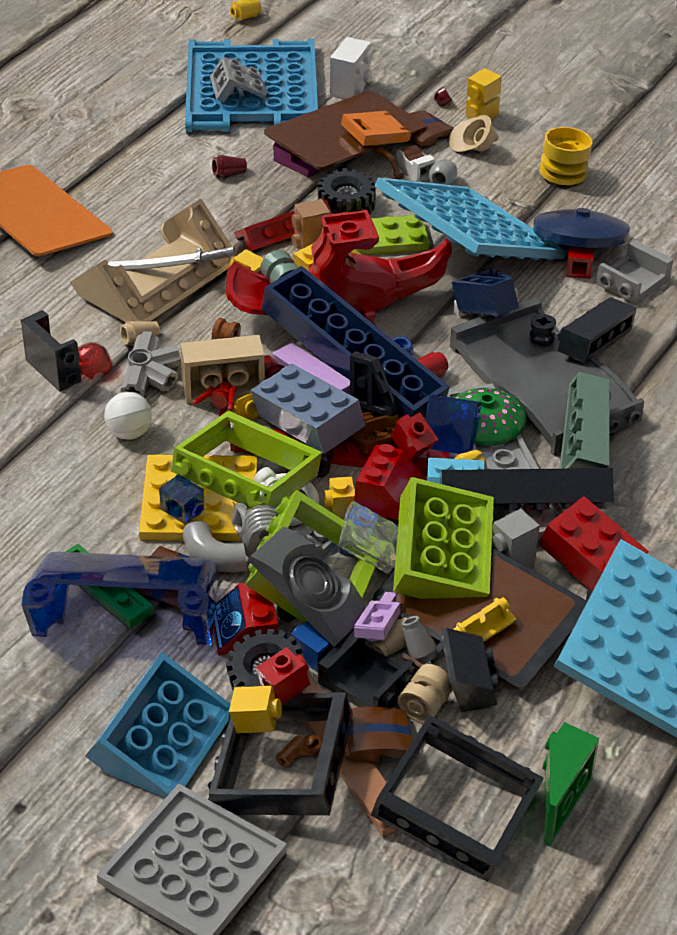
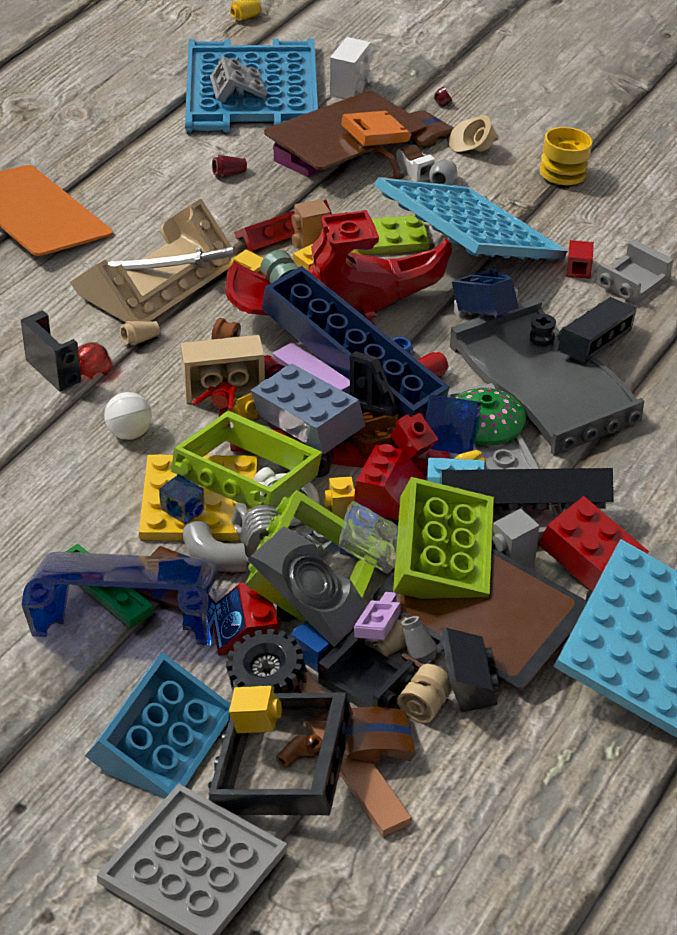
(151, 365): light grey piece -> none
(285, 674): red brick -> none
(348, 191): black bush -> none
(437, 834): black window -> none
(483, 93): yellow piece -> none
(489, 620): yellow hinge -> none
(567, 775): green slope -> none
(581, 228): dark blue dish -> none
(586, 423): sand green wedge -> none

